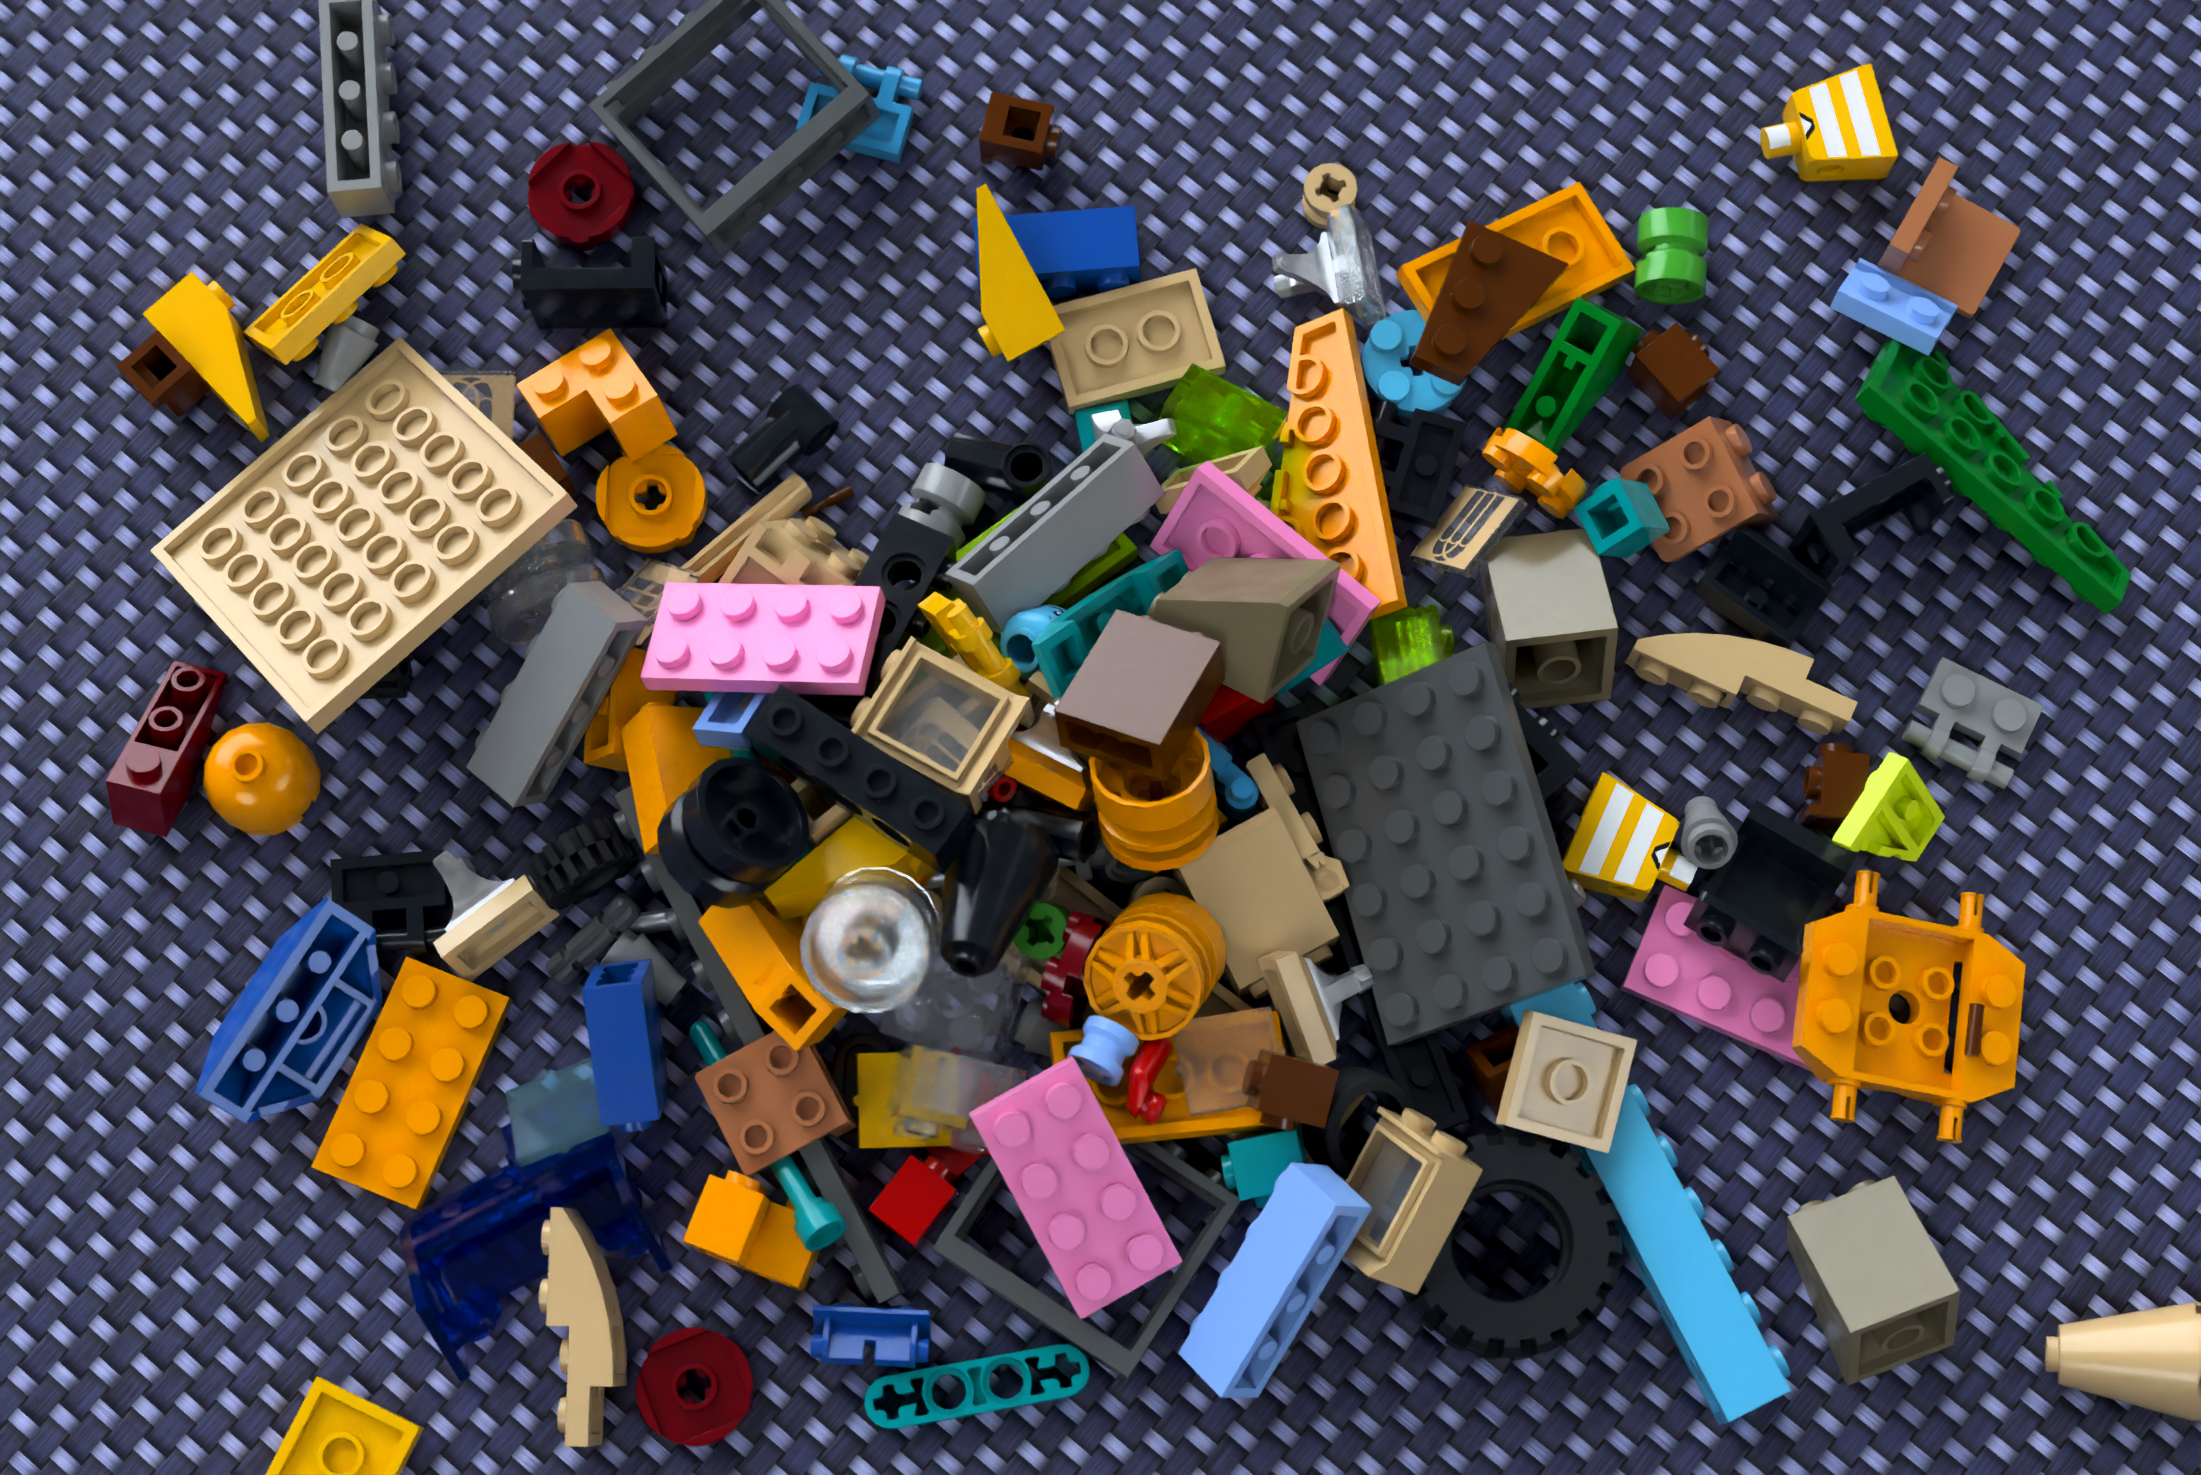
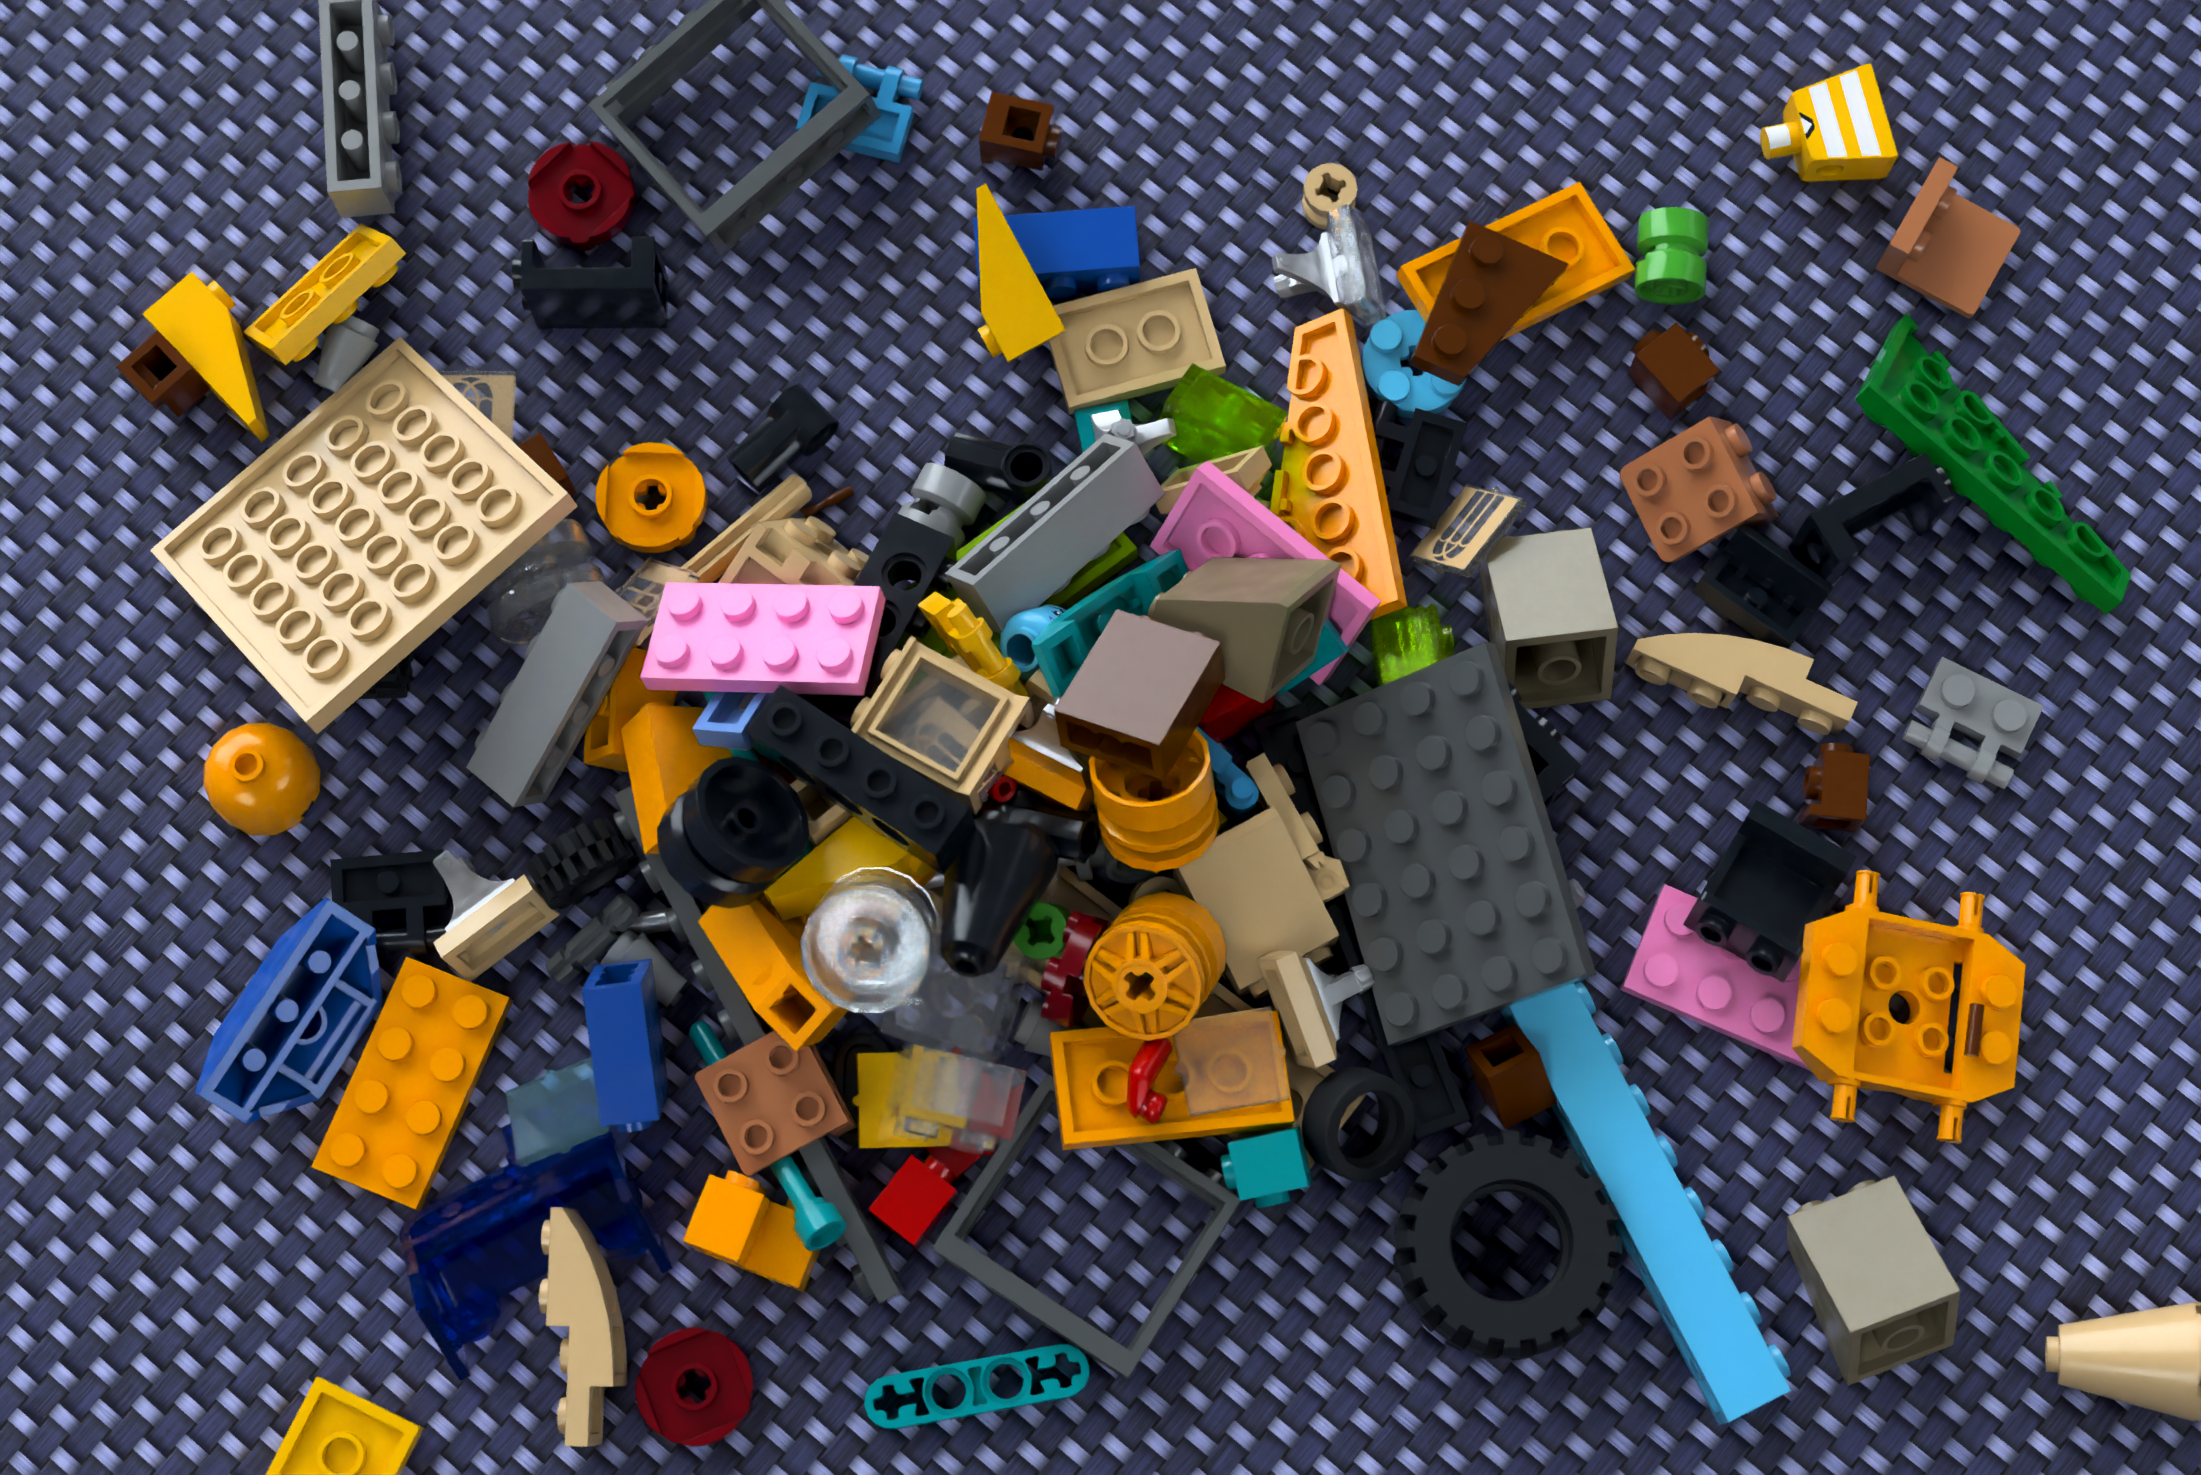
(165, 750): dark red slope -> none
(597, 391): light orange brick -> none
(845, 1329): blue hinge -> none
(1075, 1187): bright pink plate -> none
(1104, 1050): light blue wheel -> none
(1274, 1280): light blue brick -> none
(1289, 1090): reddish brown brick -> none
(1415, 1193): tan window -> none
(1531, 466): light orange plate -> none
(1566, 1081): tan plate -> none
(1574, 373): green slope -> none
(1621, 518): teal brick -> none
(1625, 844): yellow torso -> none
(1707, 835): light grey cone -> none
(1892, 814): neon yellow wing -> none
(1894, 306): light blue plate -> none

